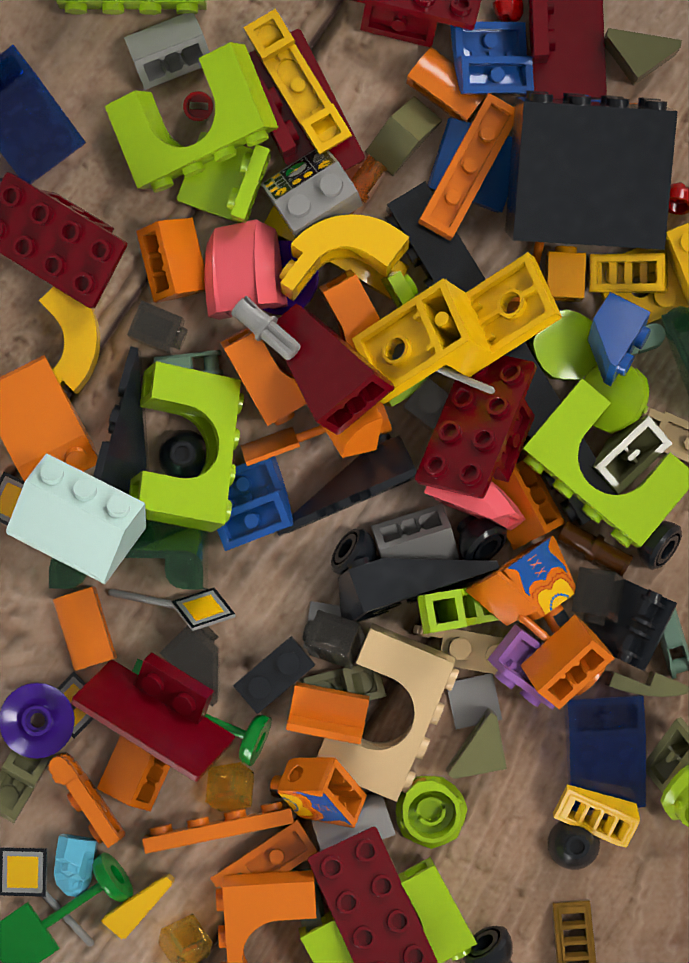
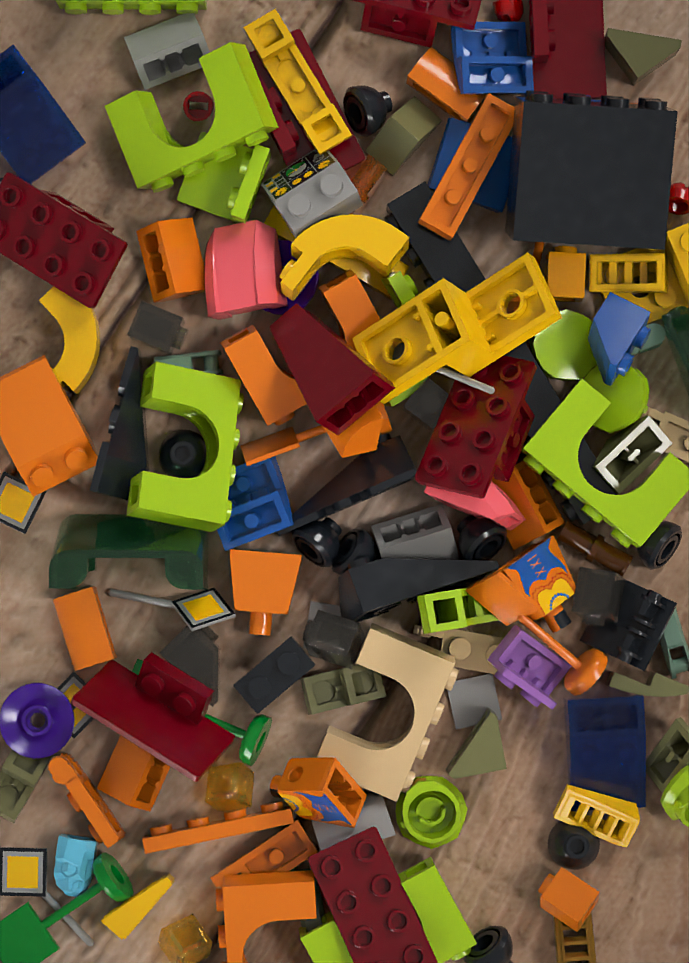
(76, 518): light aqua slope -> none
(263, 585): none -> orange torso
(265, 328): light grey axle -> none
(318, 541): none -> black brick
(328, 713): orange panel -> none
(366, 109): none -> black brick
(566, 662): orange brick -> none
(568, 898): none -> orange brick

